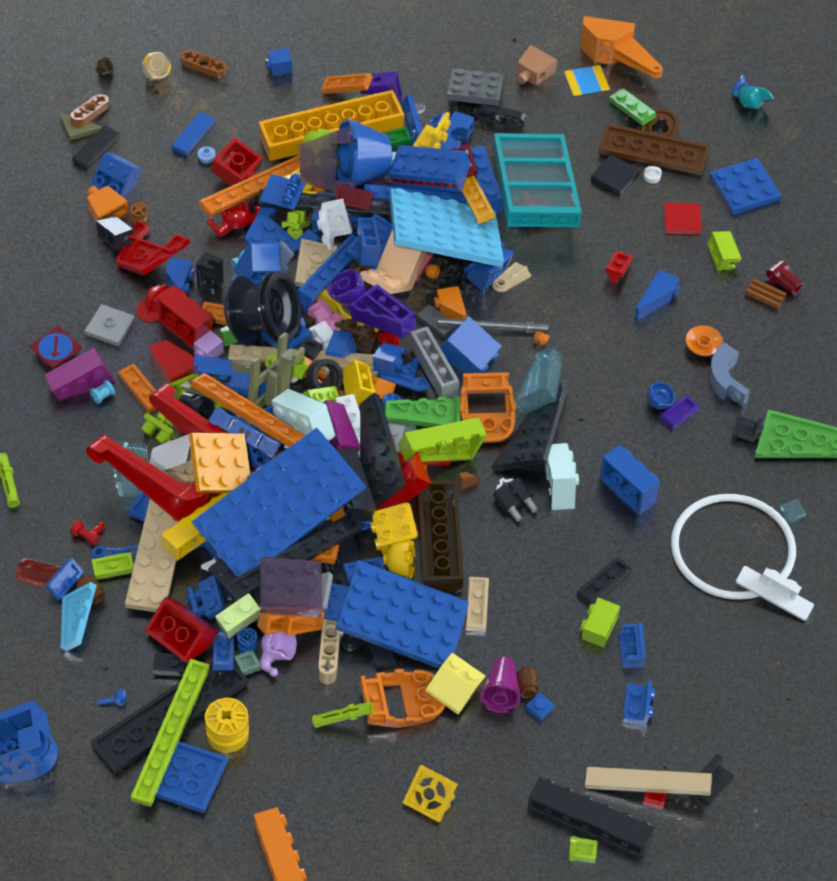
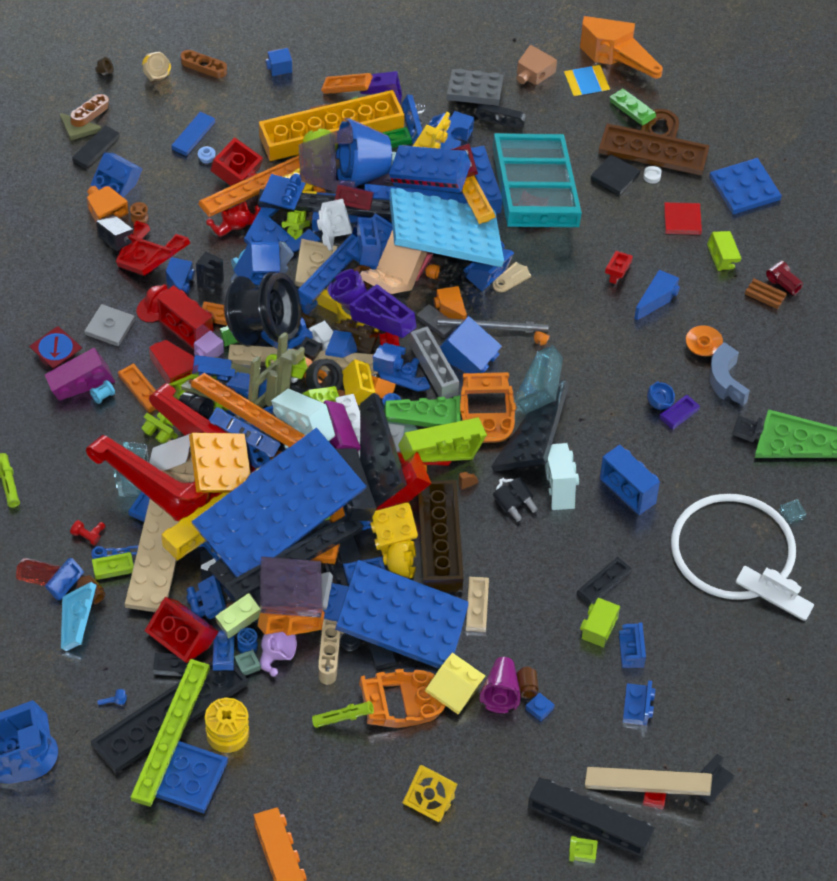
(323, 312): bright pink piece -> none
(749, 95): teal hair -> none

